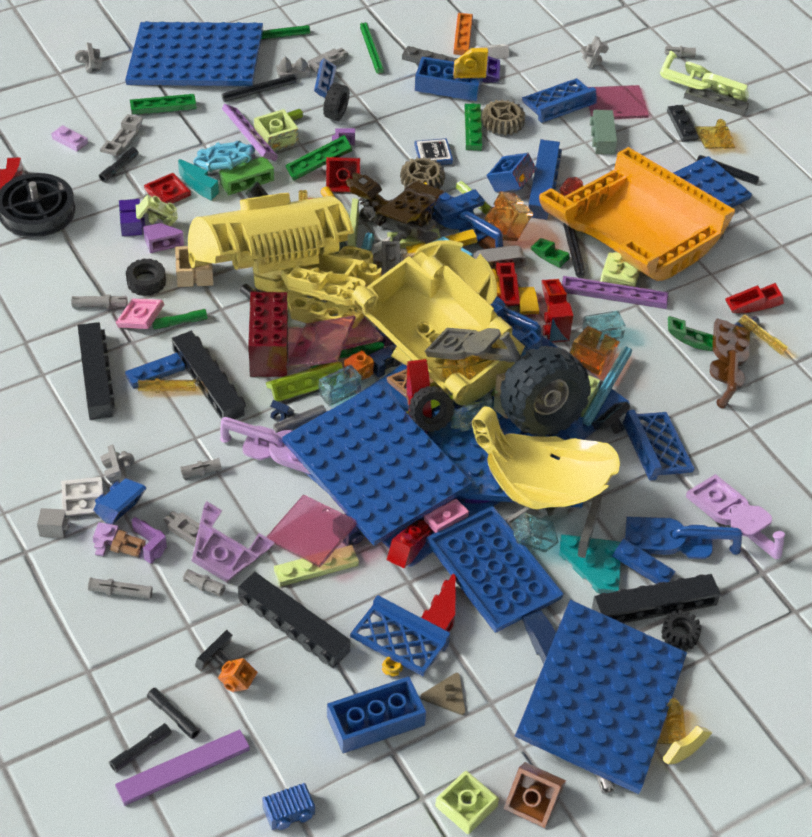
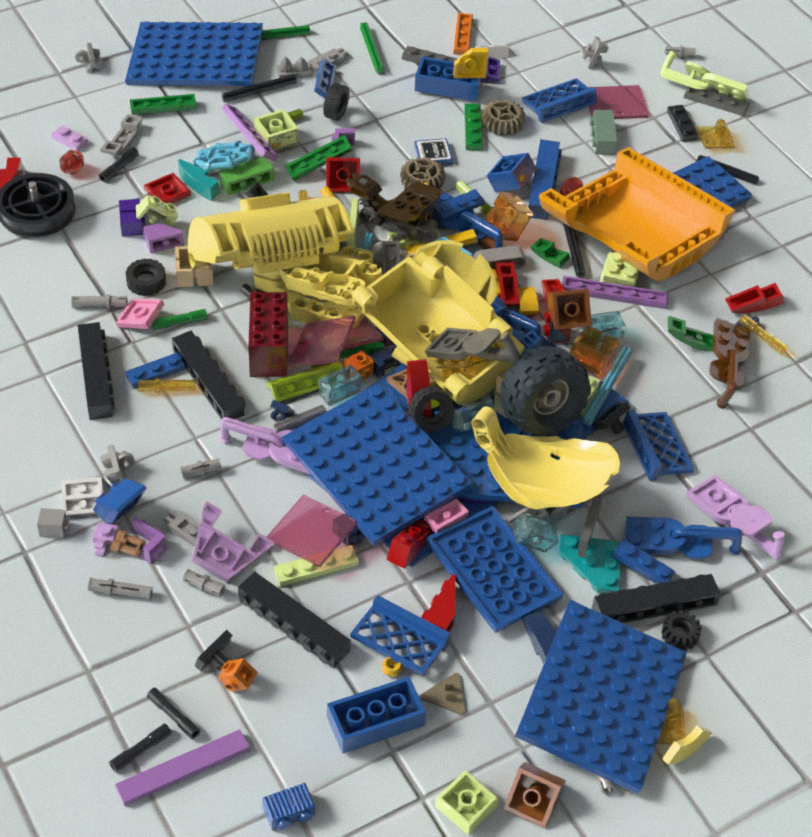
(71, 162): none -> clear red head
(570, 308): none -> dark orange slope

